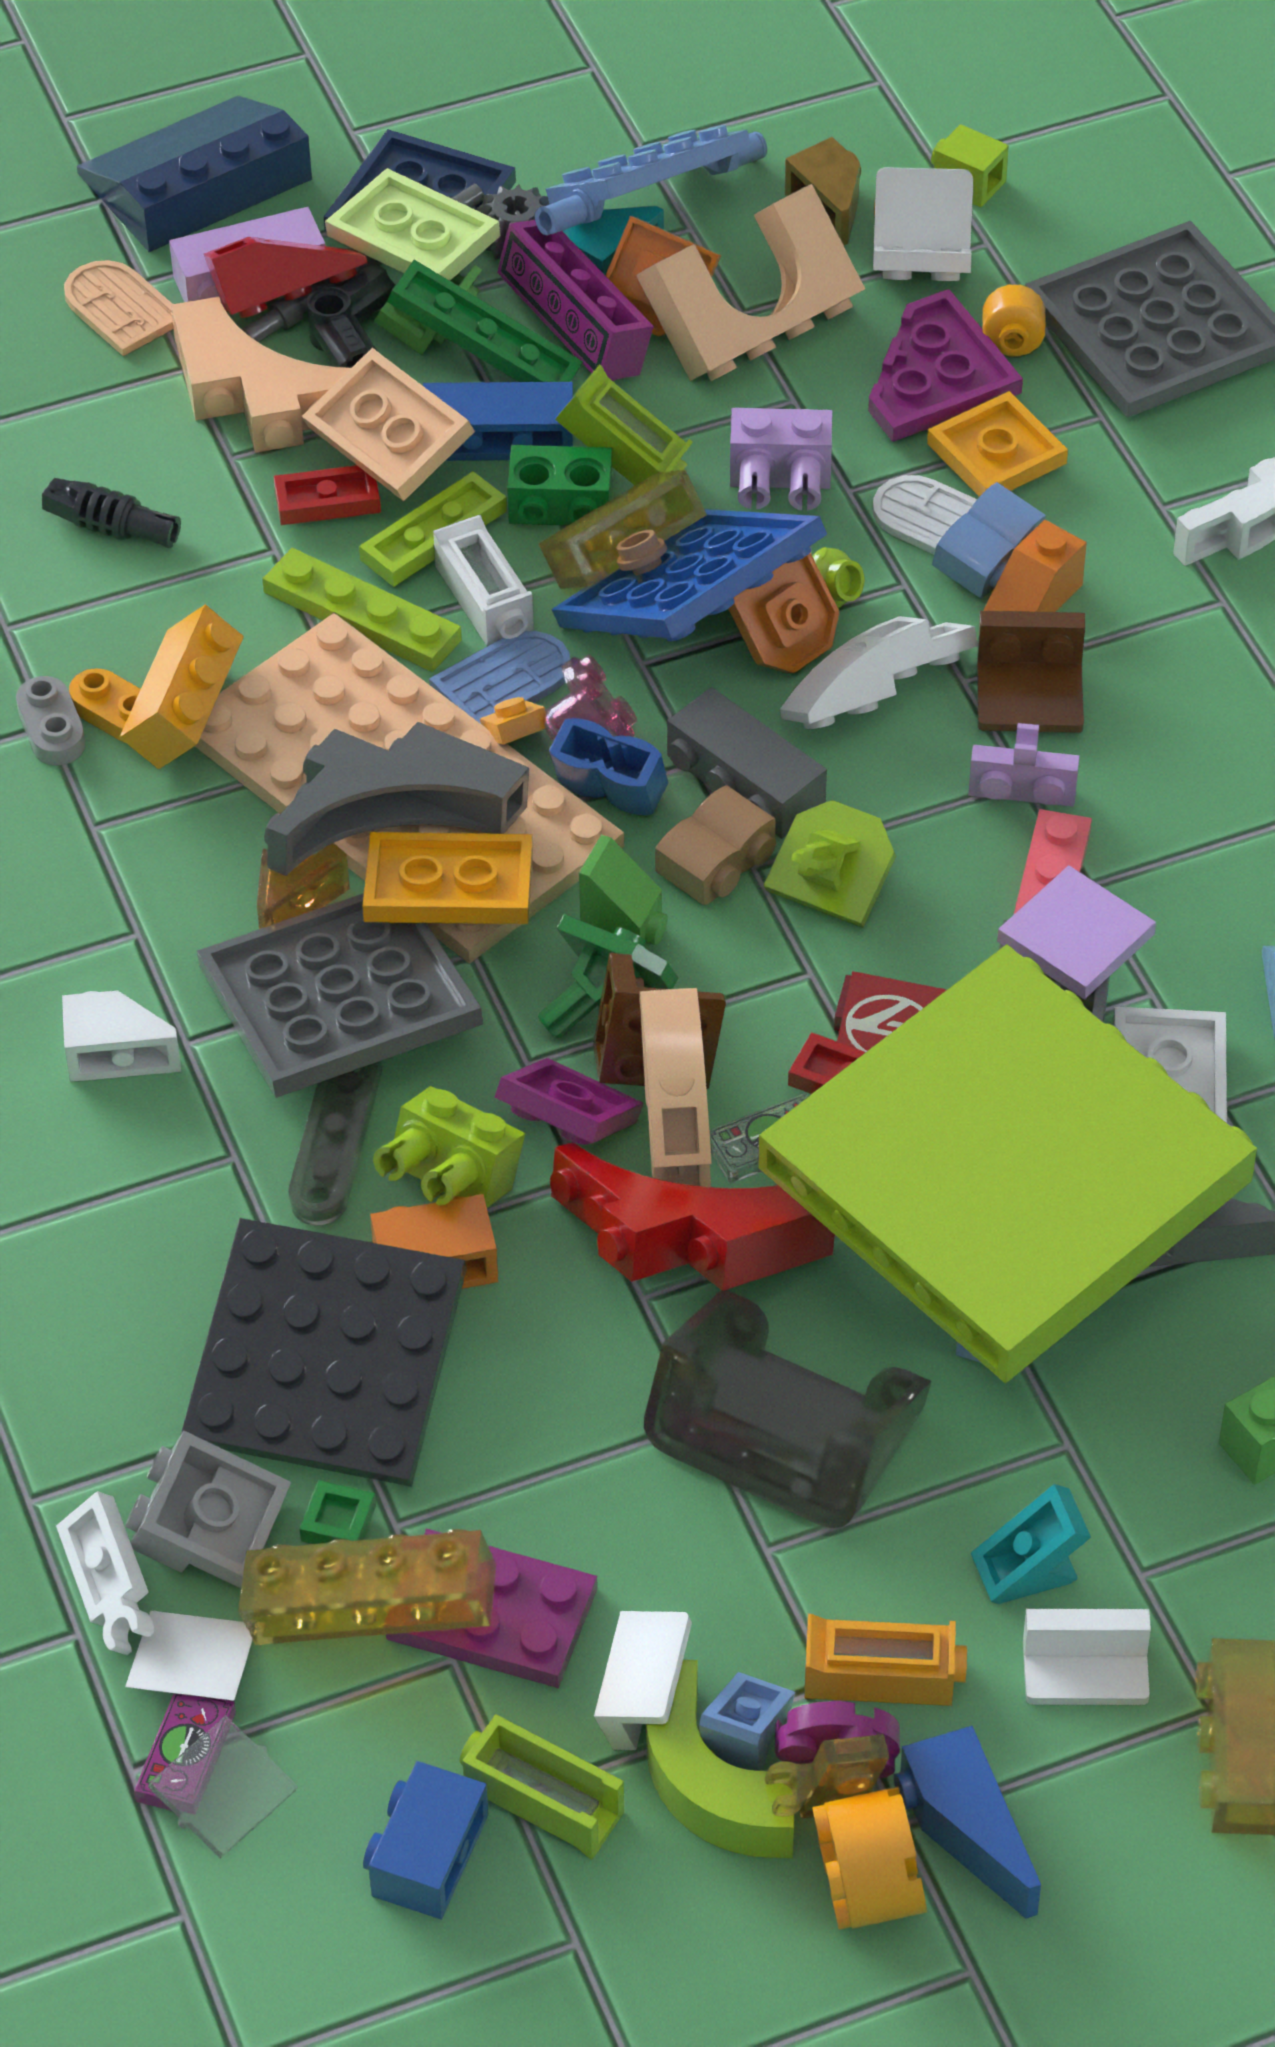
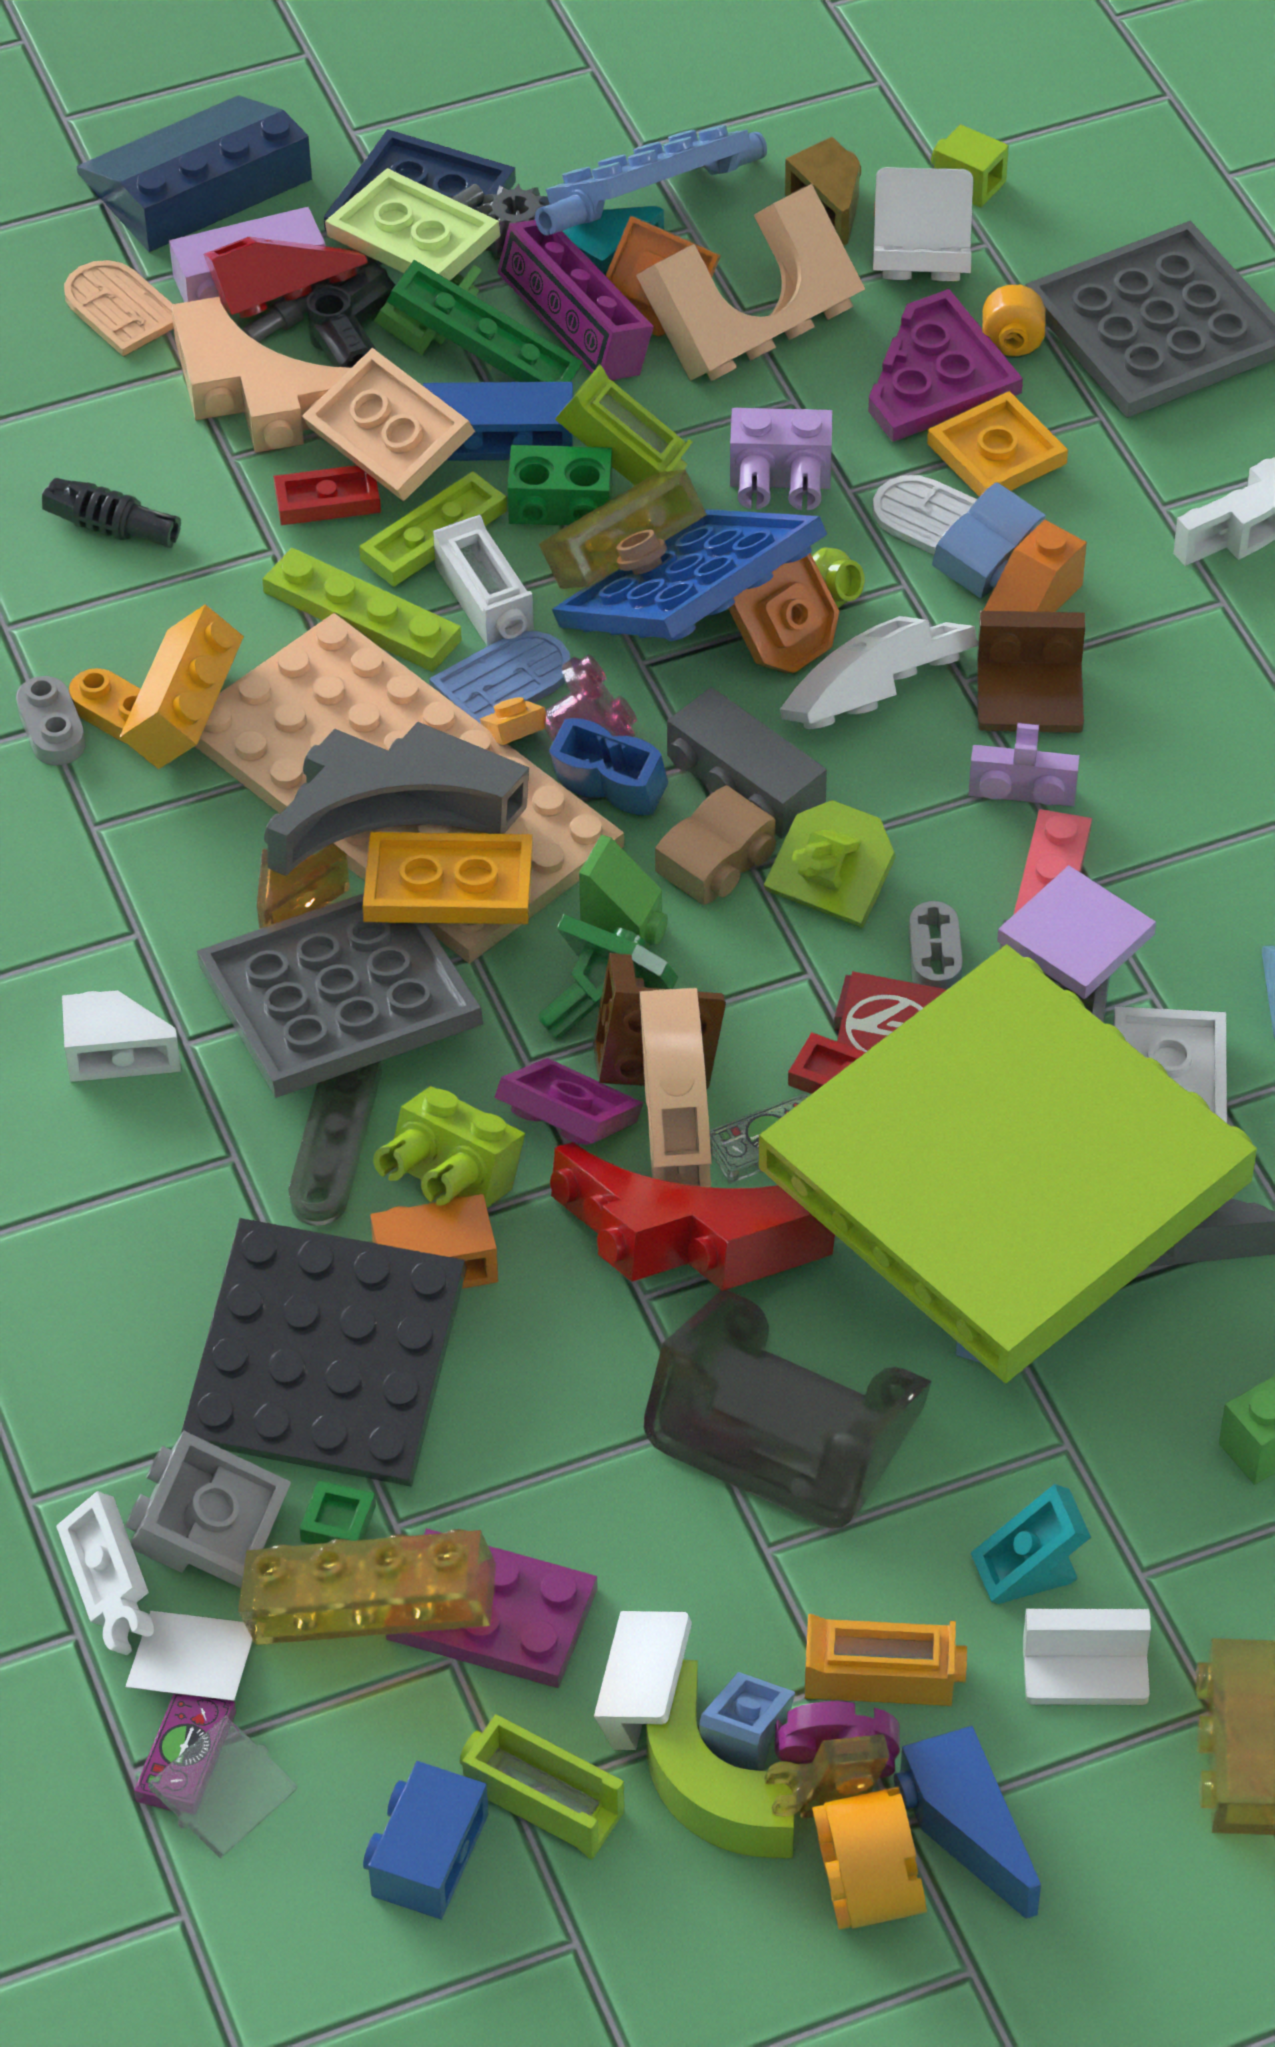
(945, 948): none -> light grey beam

